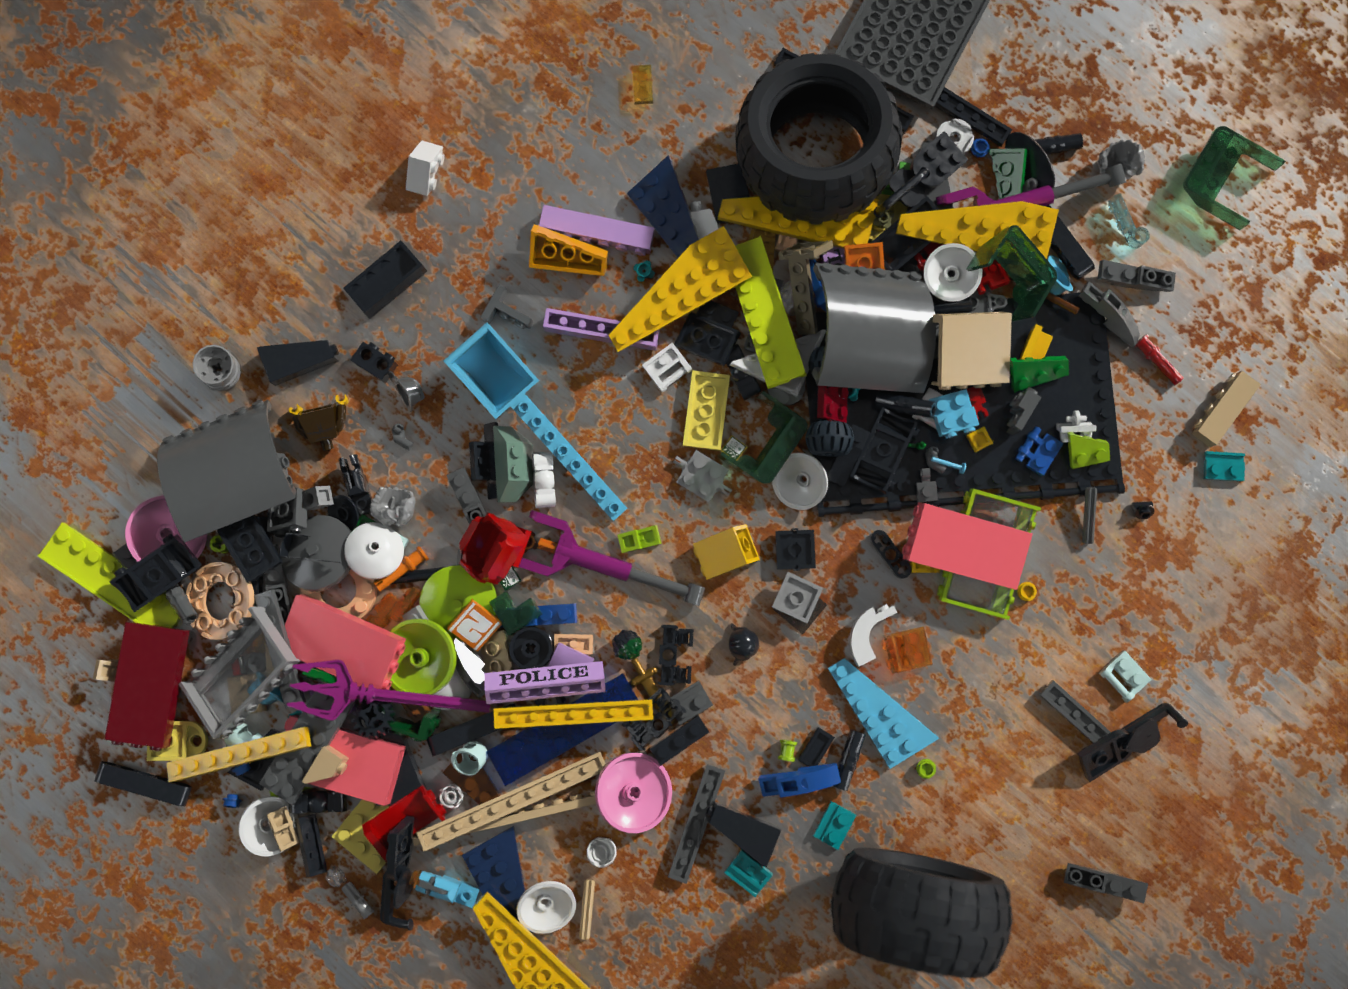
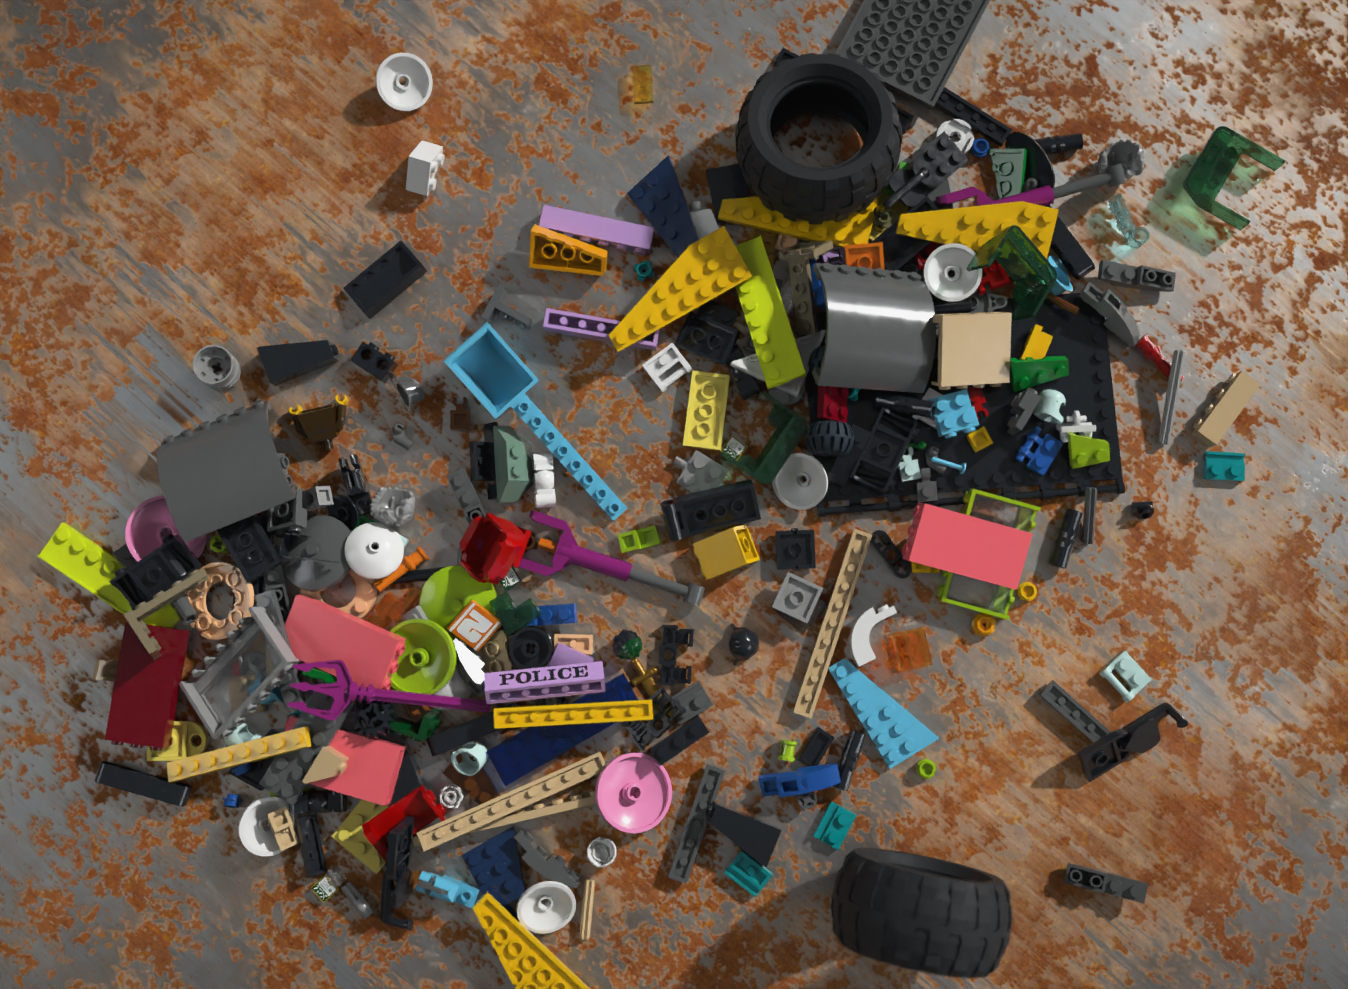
(159, 601): none -> dark tan bracket
(324, 889): none -> tile
(417, 81): none -> white dish
(460, 417): none -> reddish brown plate
(551, 867): none -> dark grey slope
(721, 509): none -> black hinge
(807, 800): none -> dark grey wheel
(832, 623): none -> tan plate
(909, 468): none -> light aqua plate
(979, 629): none -> light orange plate
(1049, 405): none -> light aqua helmet
(1066, 538): none -> black axle
(1171, 397): none -> light grey axle

